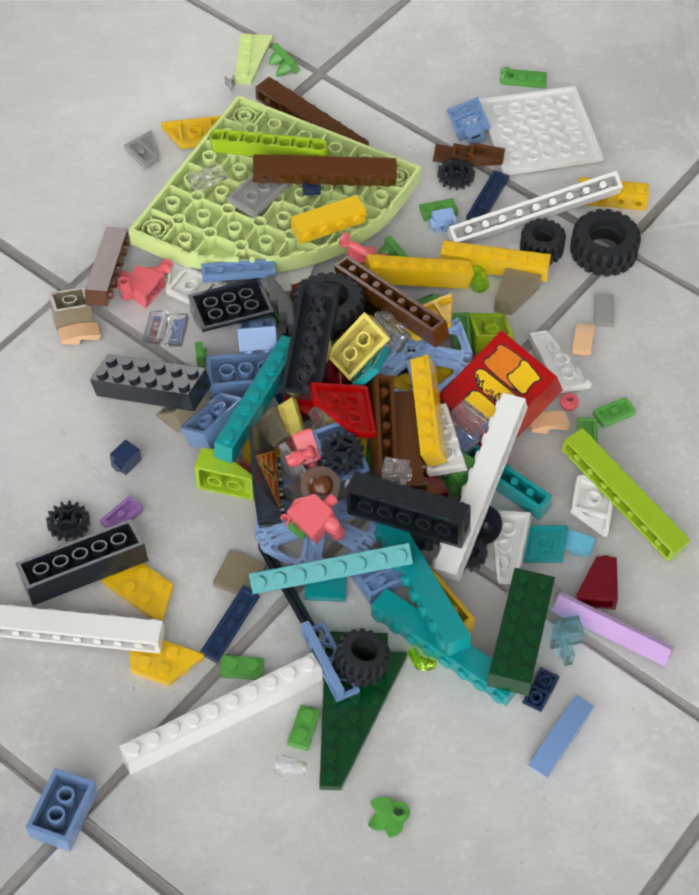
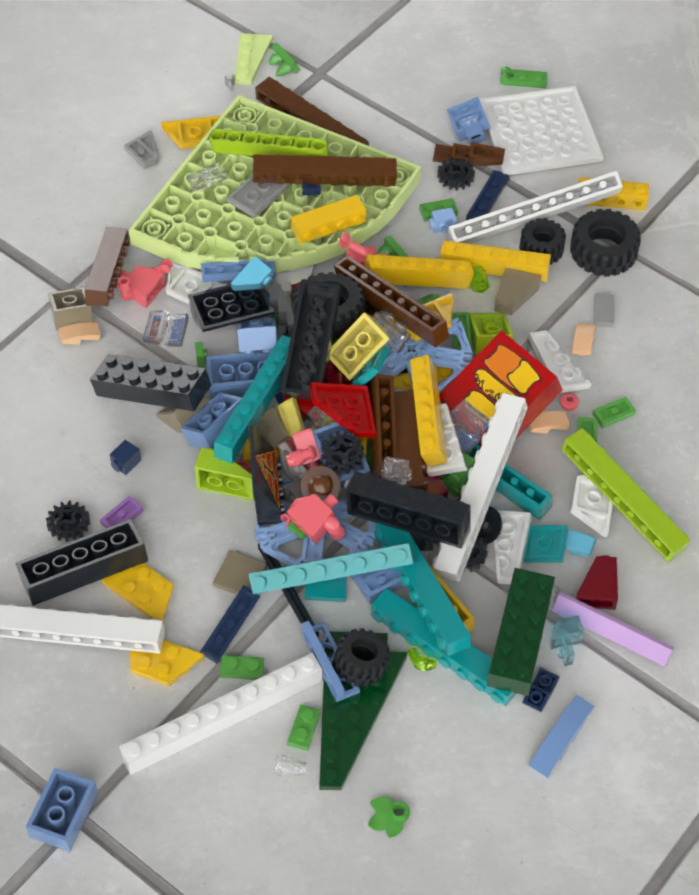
(253, 276): none -> medium azure slope

